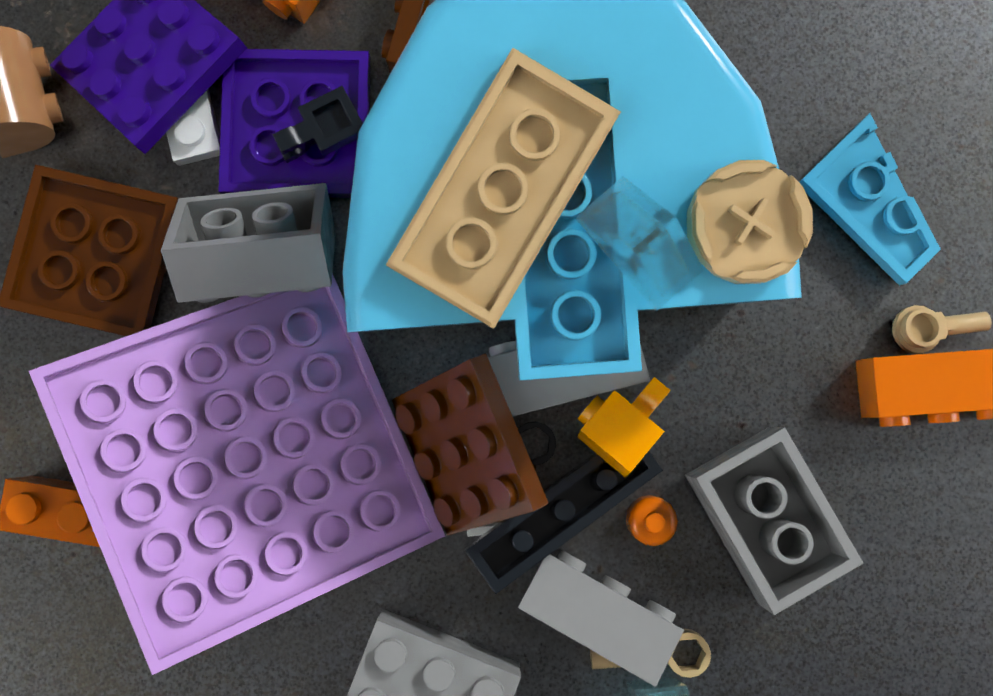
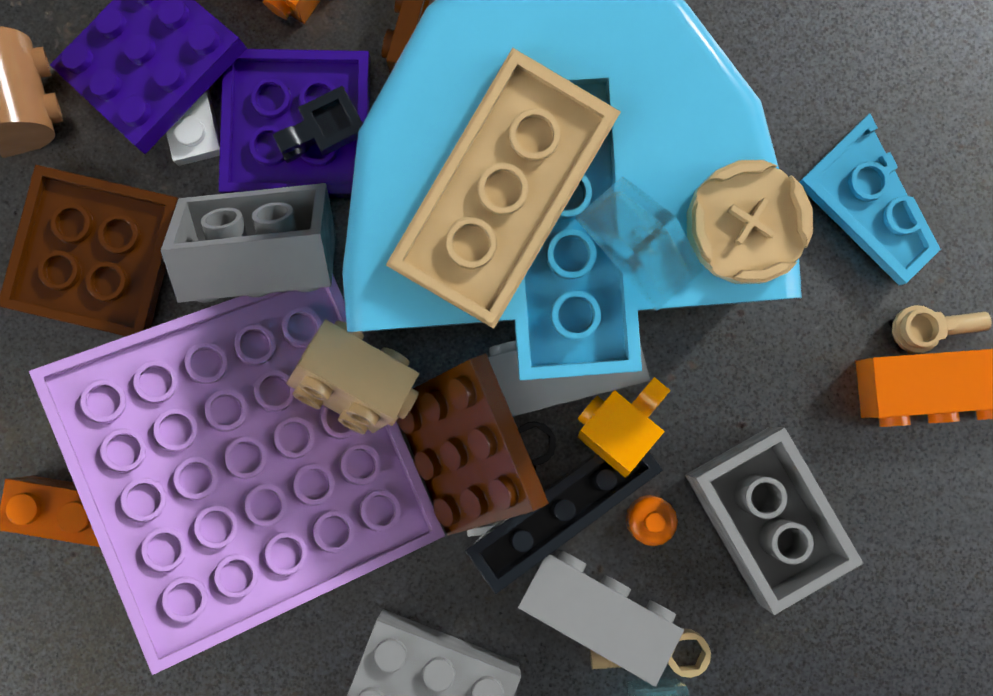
(354, 379): none -> tan brick

